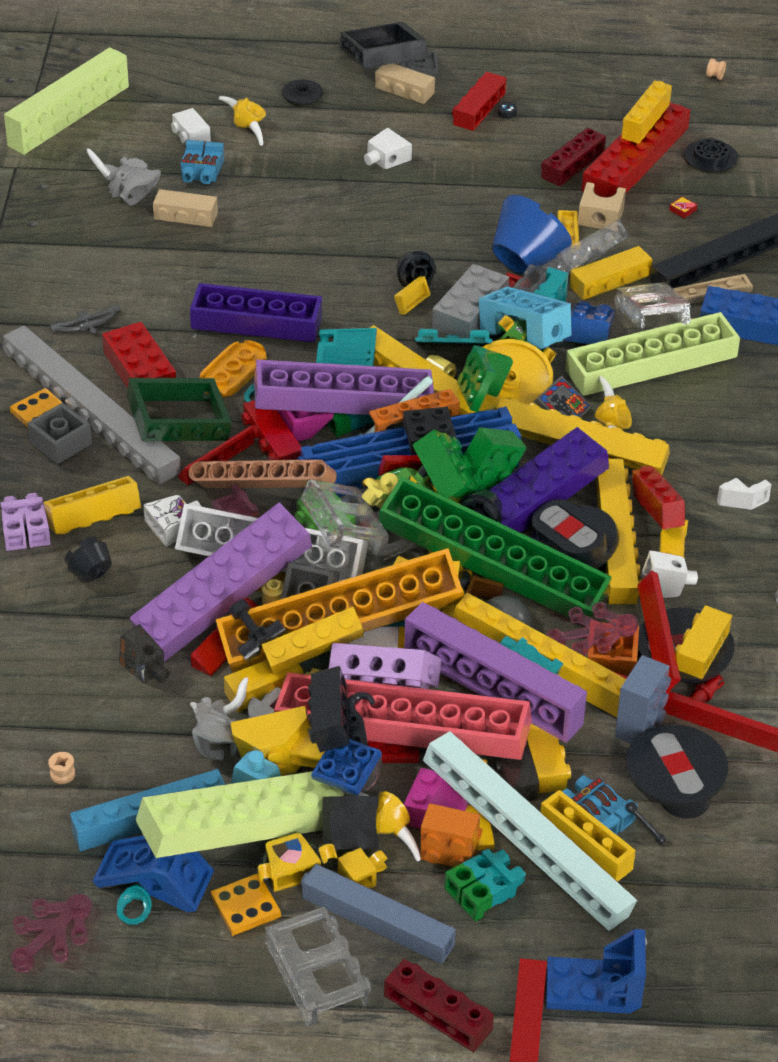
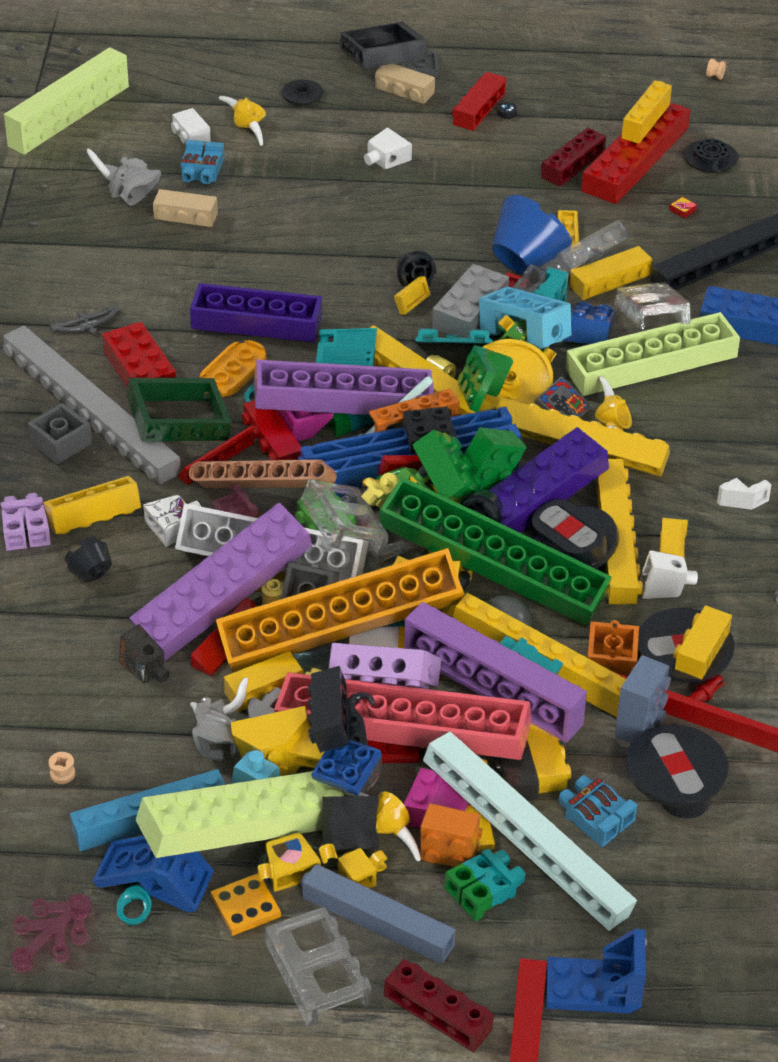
(34, 406): light orange tile -> none
(257, 635): black bar -> none
(313, 640): yellow brick -> none
(484, 588): reddish brown bracket -> none
(589, 835): yellow brick -> none
(600, 211): tan piece -> none
(619, 626): clear pink plant -> none
(632, 808): black hinge -> none
(658, 497): red brick -> none
(658, 625): red tile -> none
(696, 292): tan tile -> none

